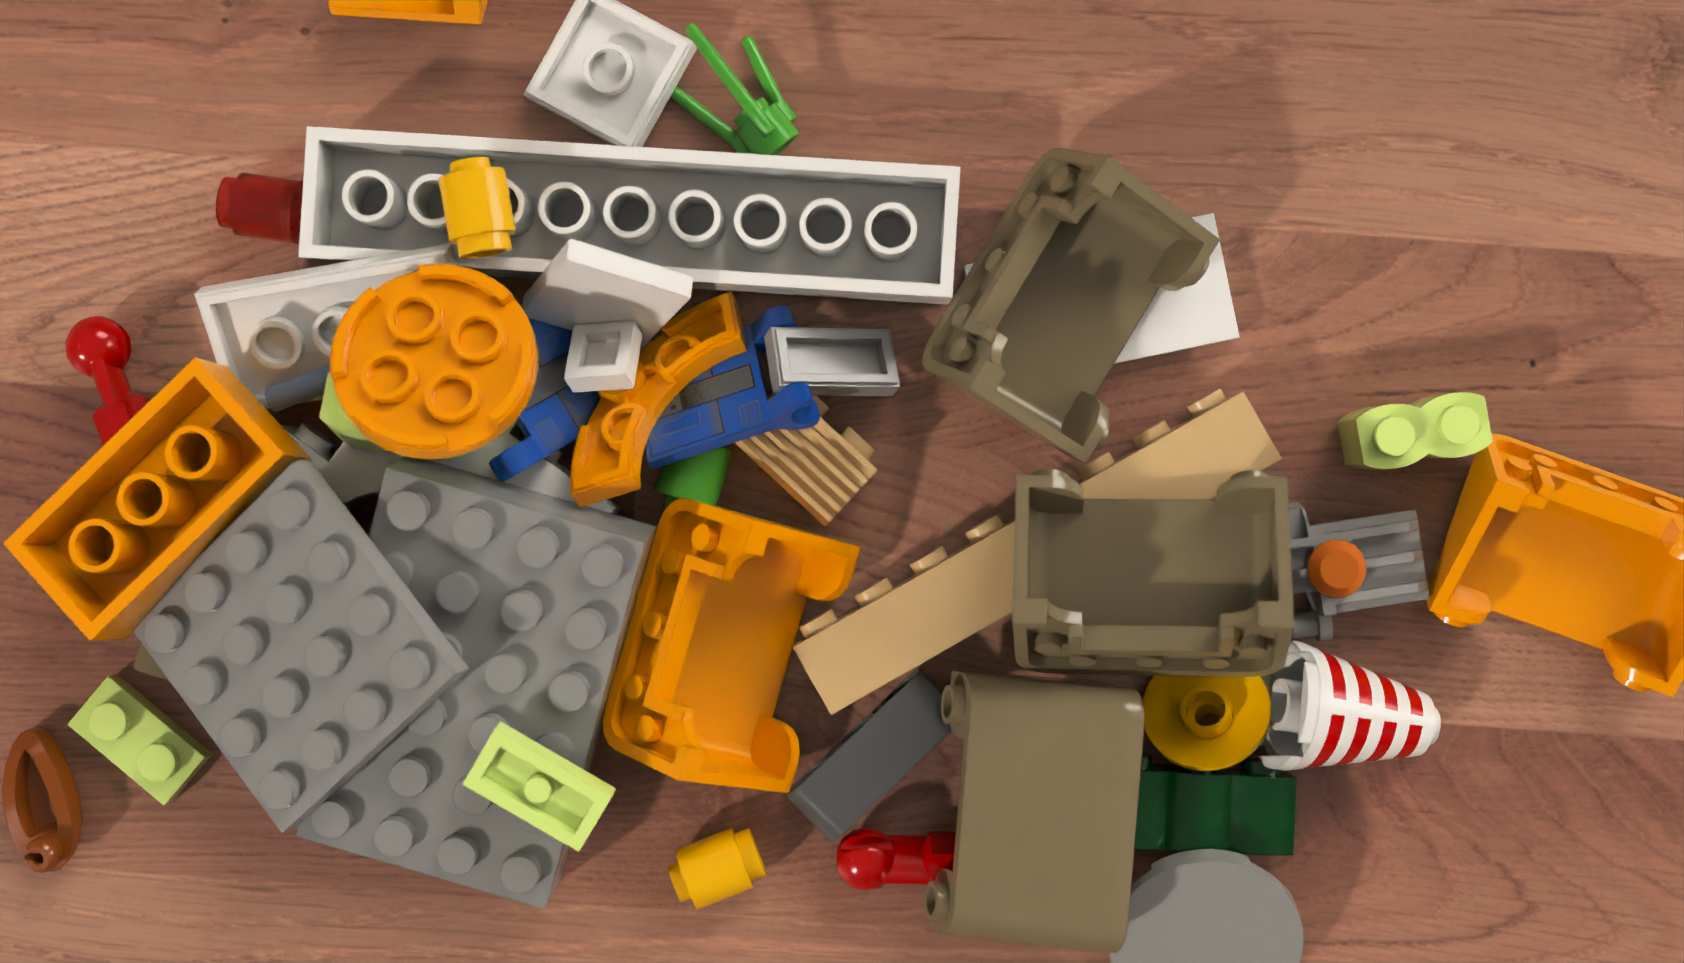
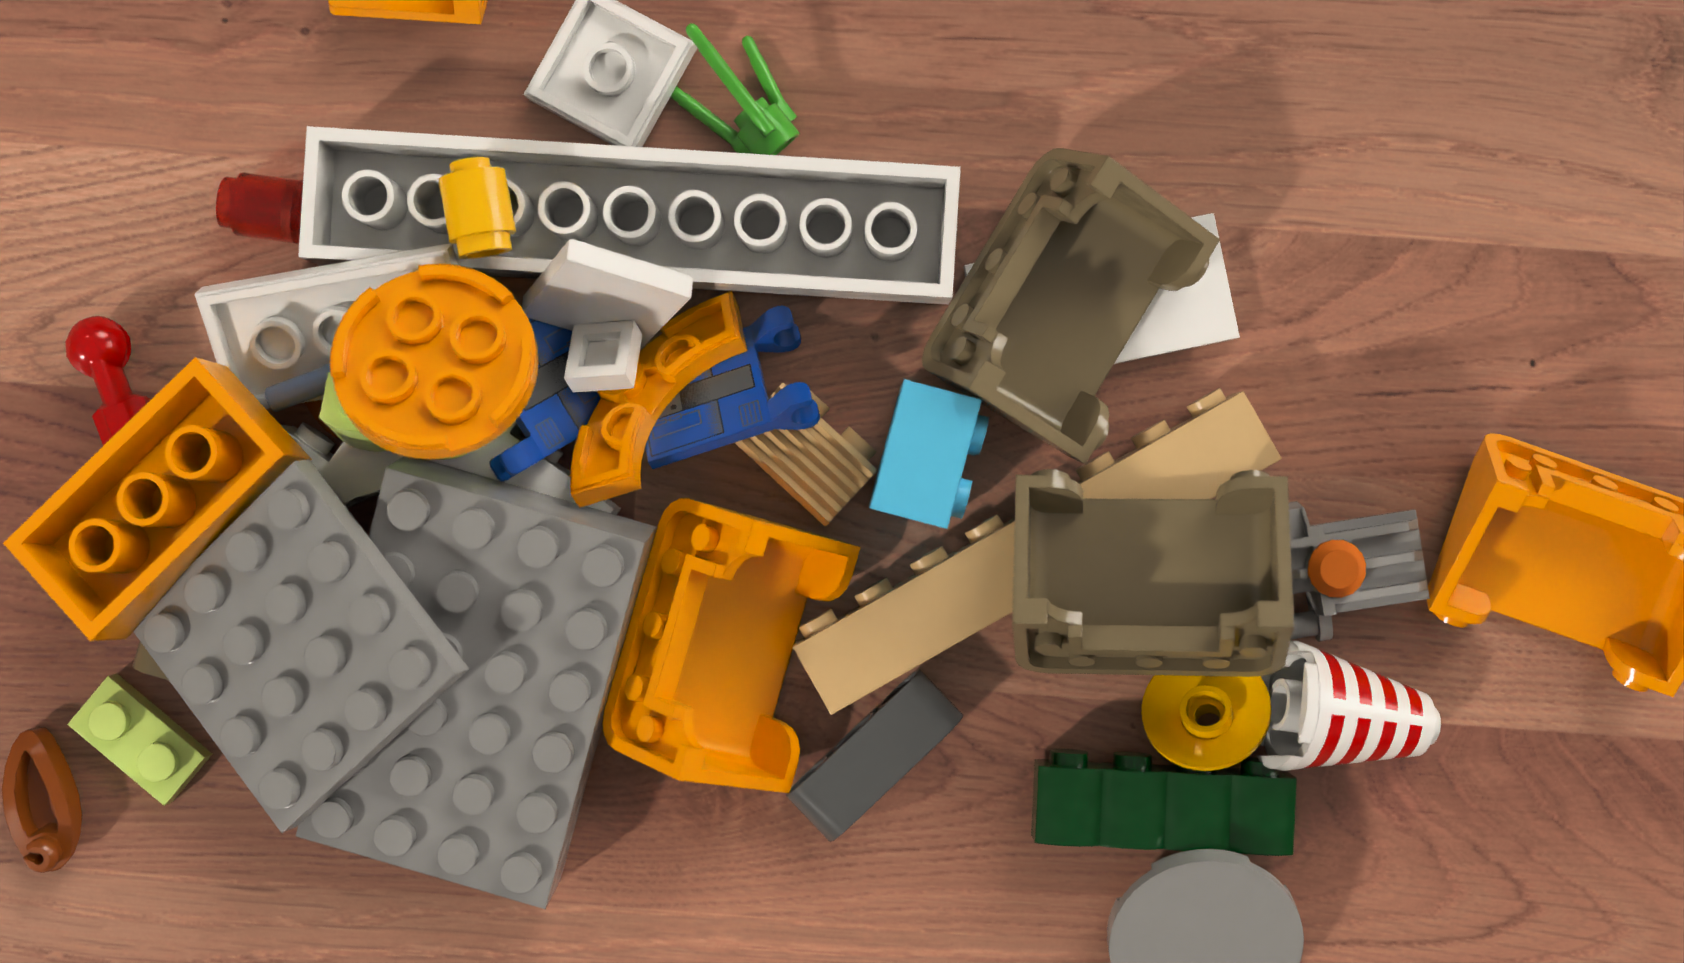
(539, 786): yellowish green plate -> none
(695, 477): bright green brick -> none
(716, 867): yellow brick -> none
(833, 360): light grey tile -> none
(872, 858): red piece -> none
(927, 454): none -> medium azure brick
(1041, 811): dark tan windscreen -> none
(1424, 429): yellowish green brick -> none

